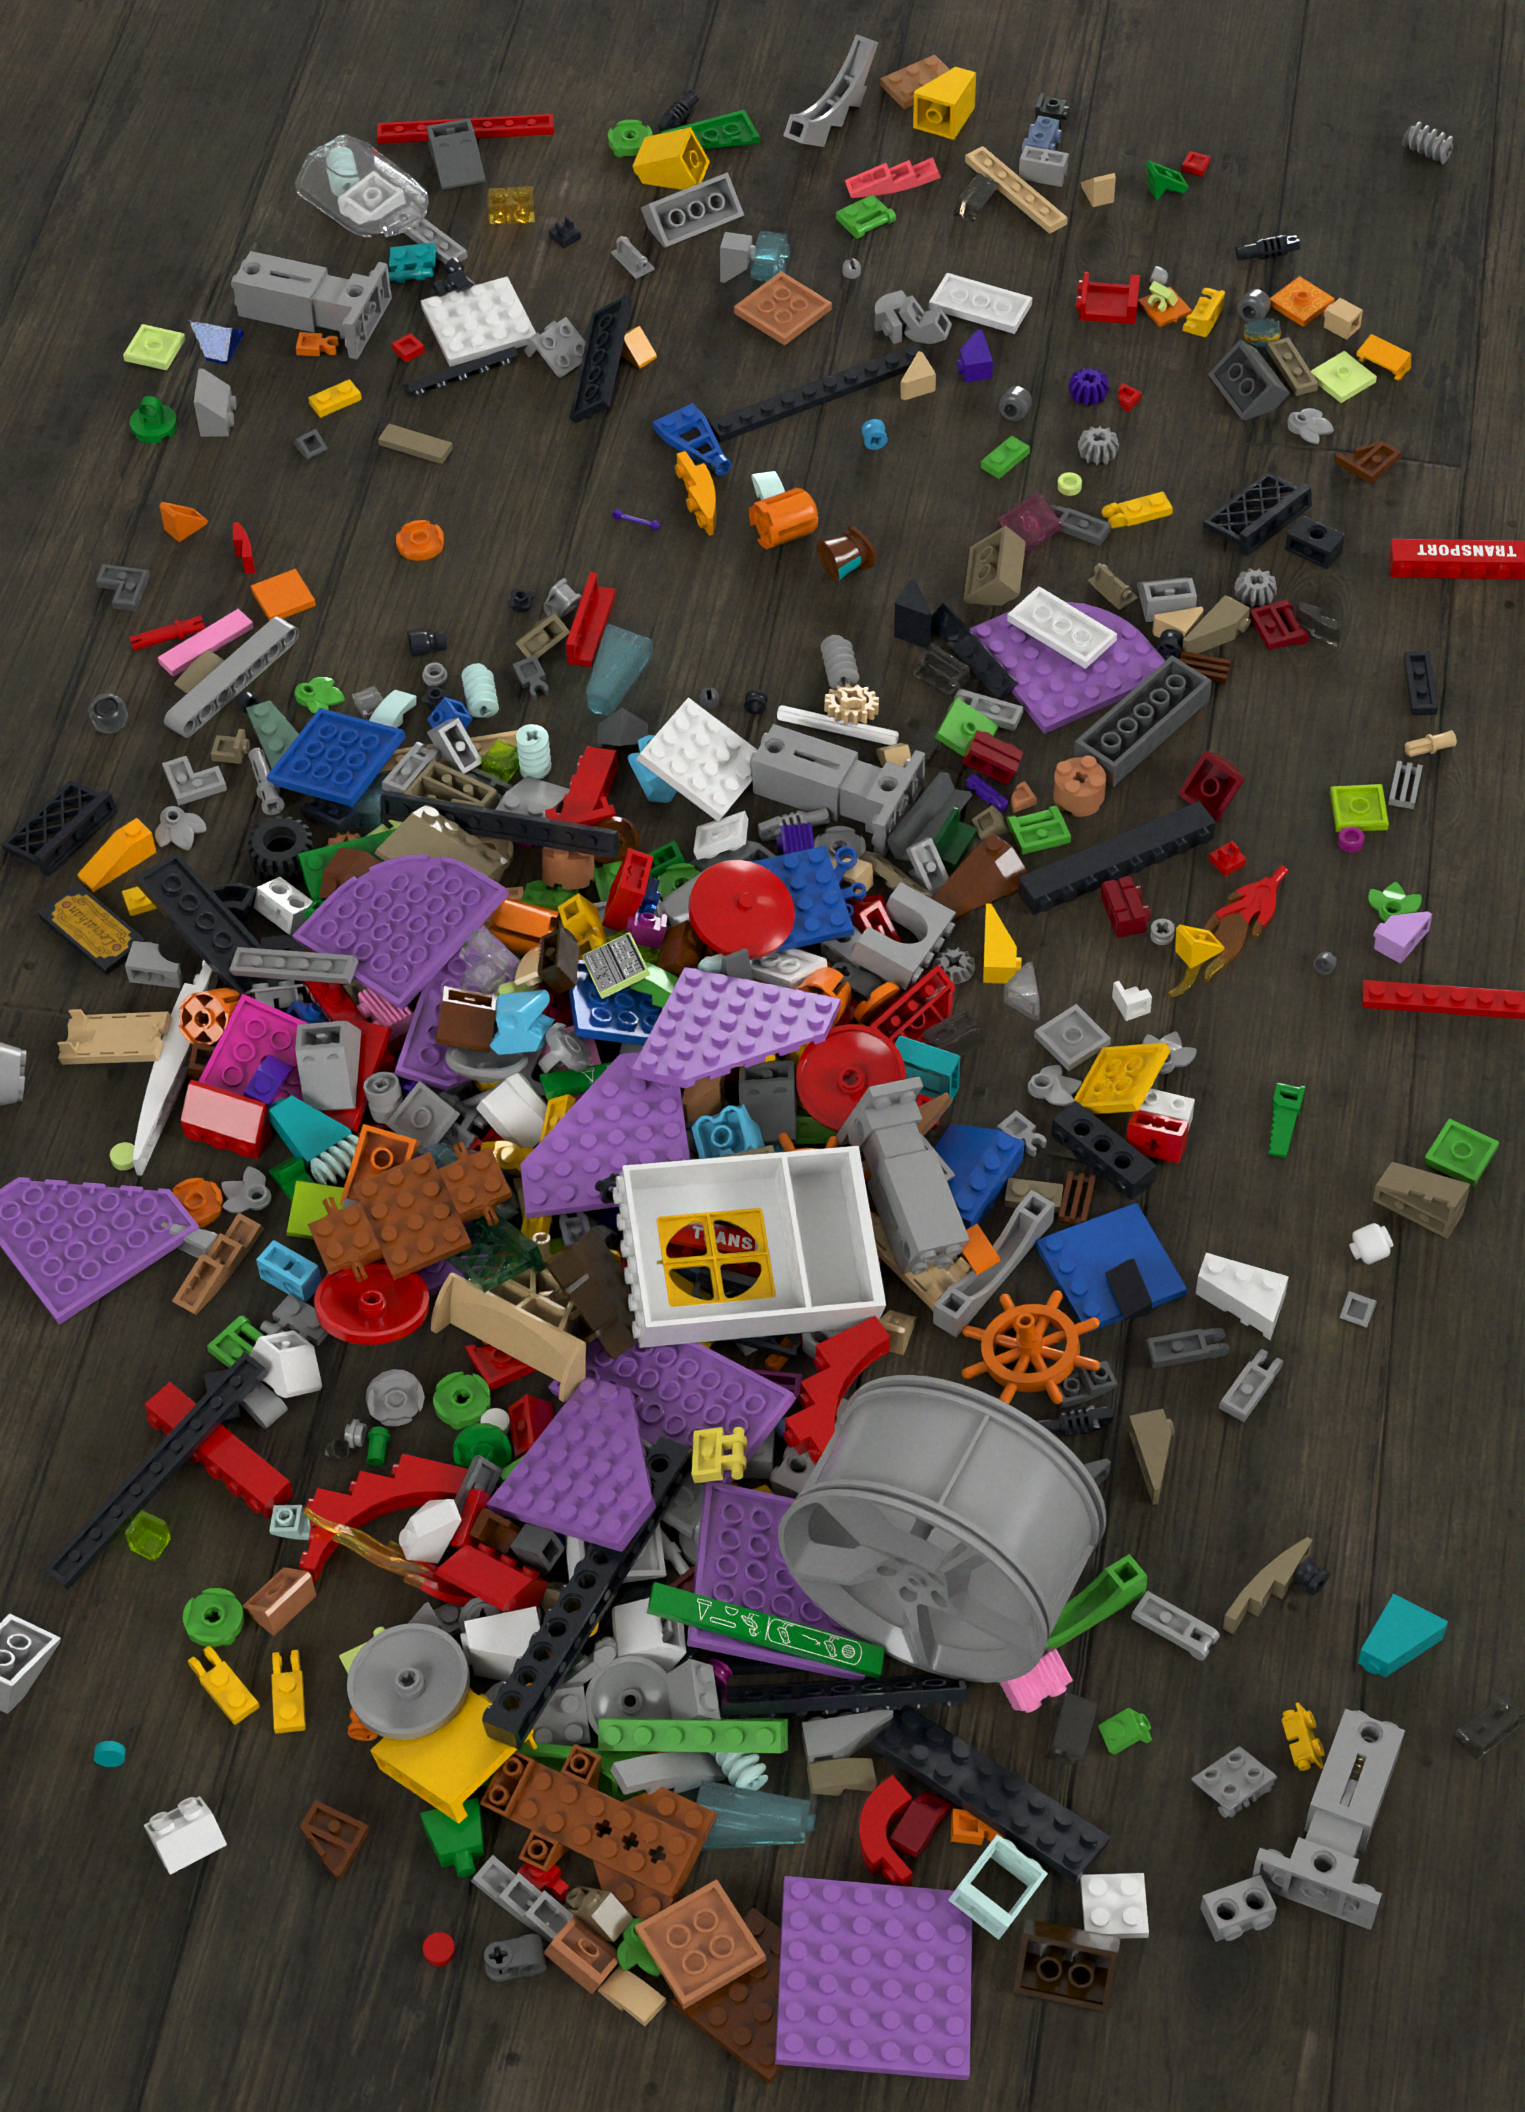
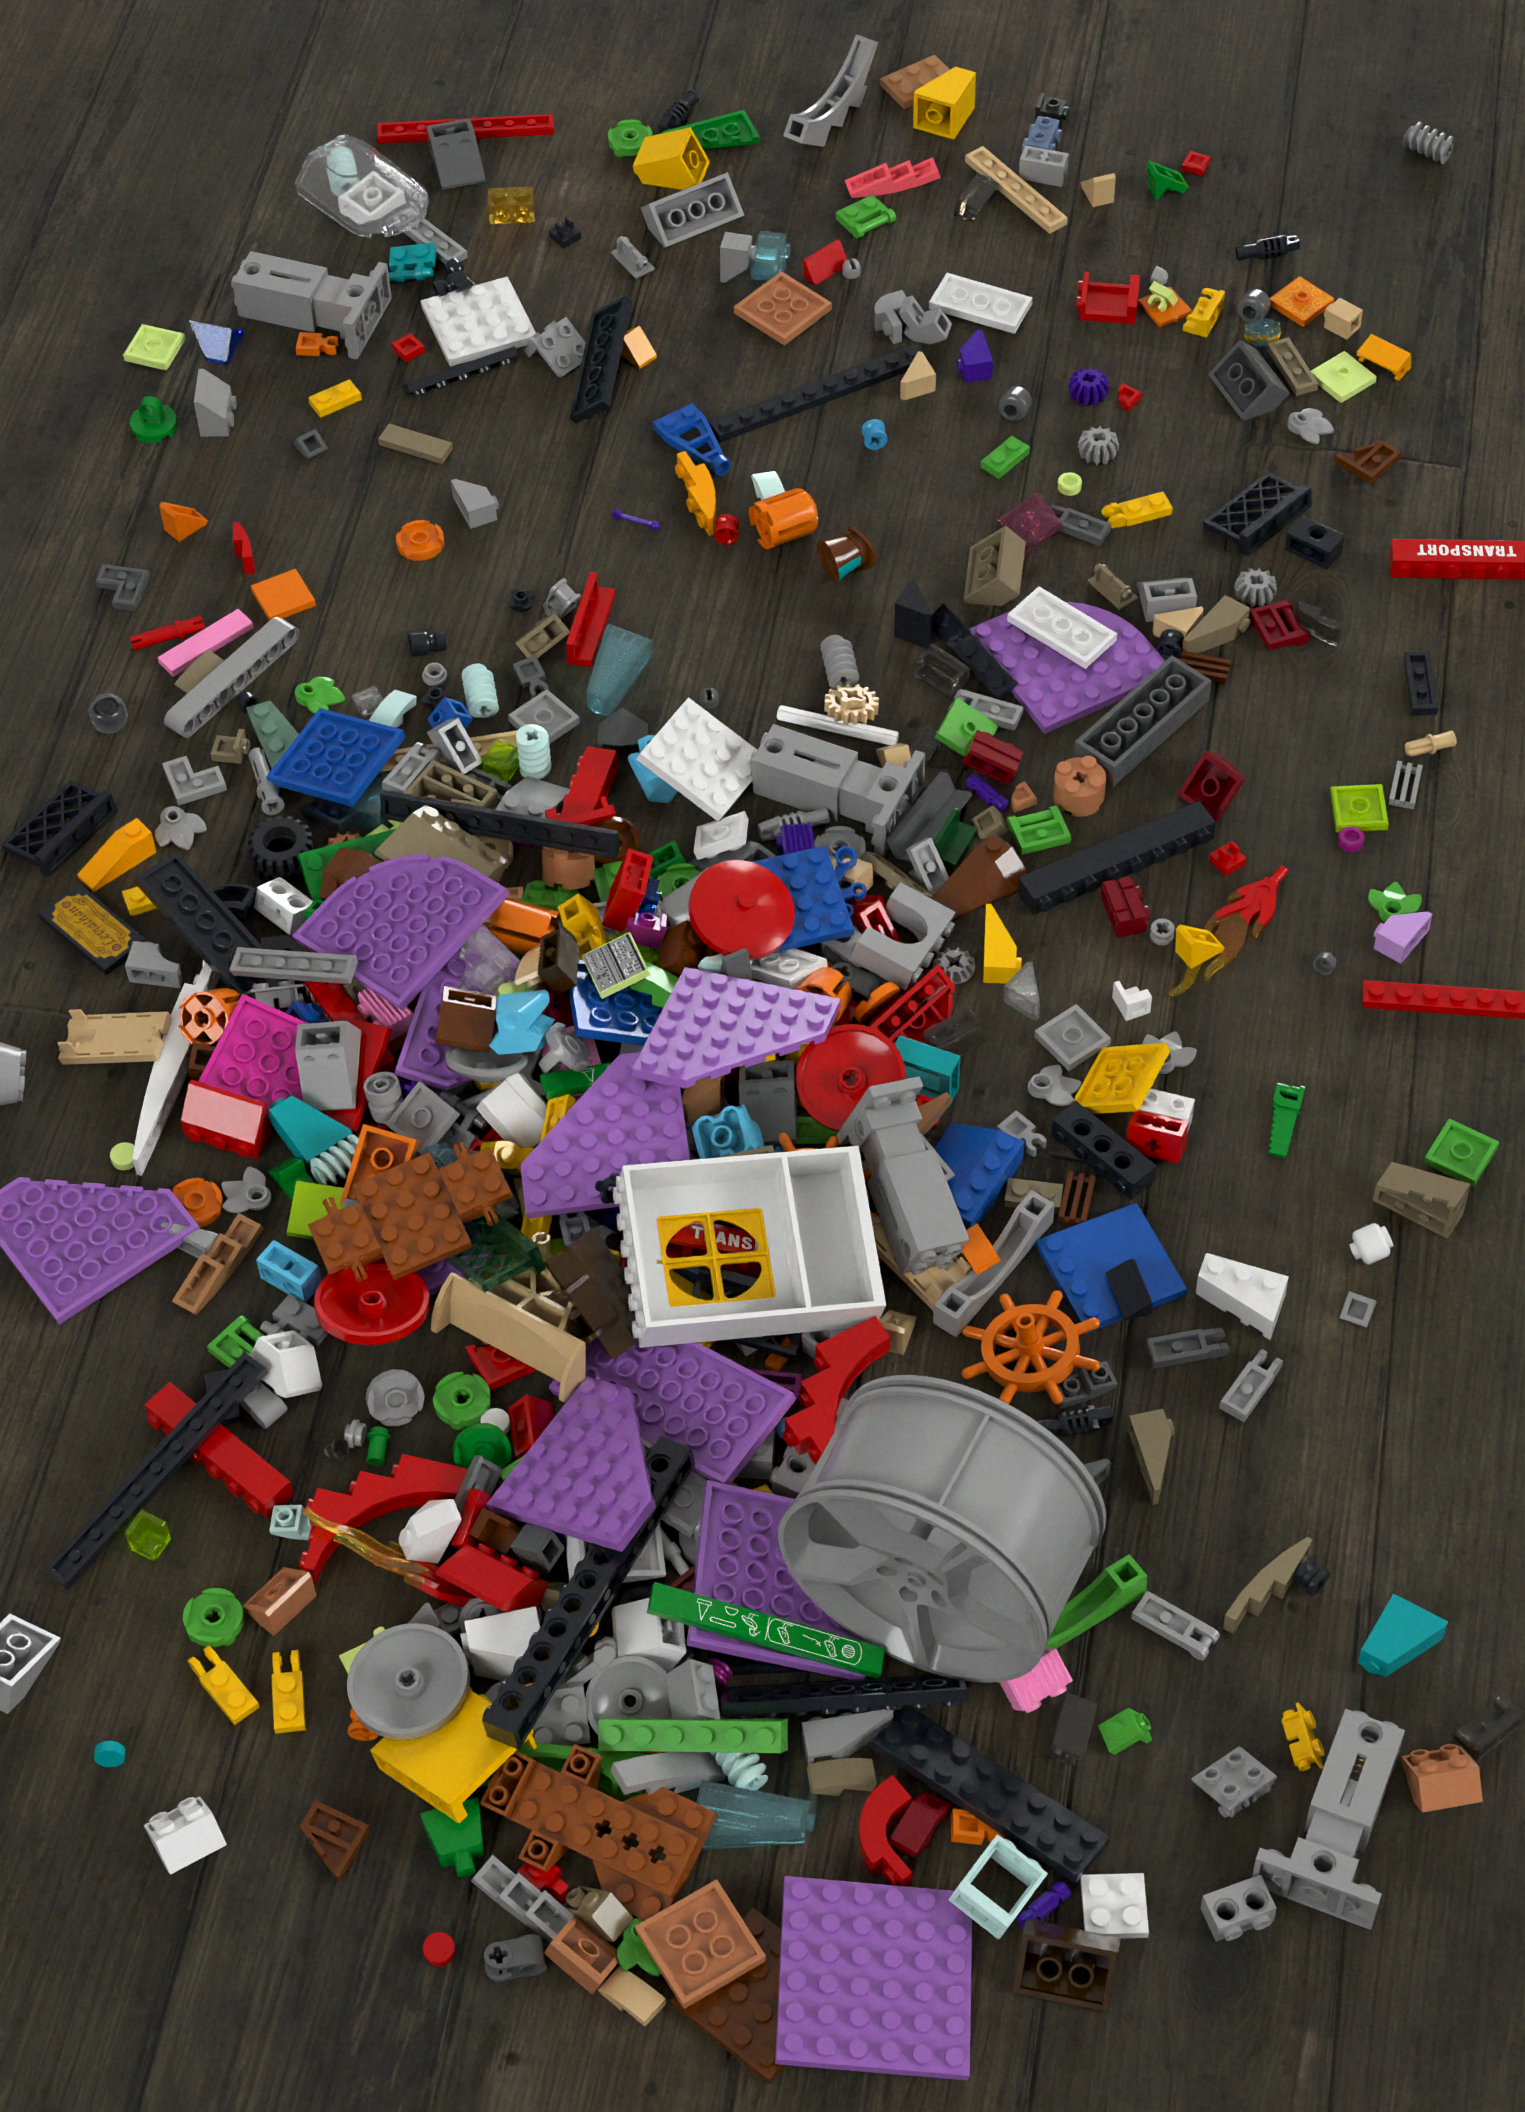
(268, 1080): dark purple slope -> none
(474, 503): none -> light grey slope
(546, 712): none -> light grey plate
(709, 1457): light yellow plate -> none
(726, 529): none -> red wheel
(755, 702): black bush -> none
(824, 263): none -> red slope
(1044, 1904): none -> dark purple axle
(1442, 1778): none -> nougat slope

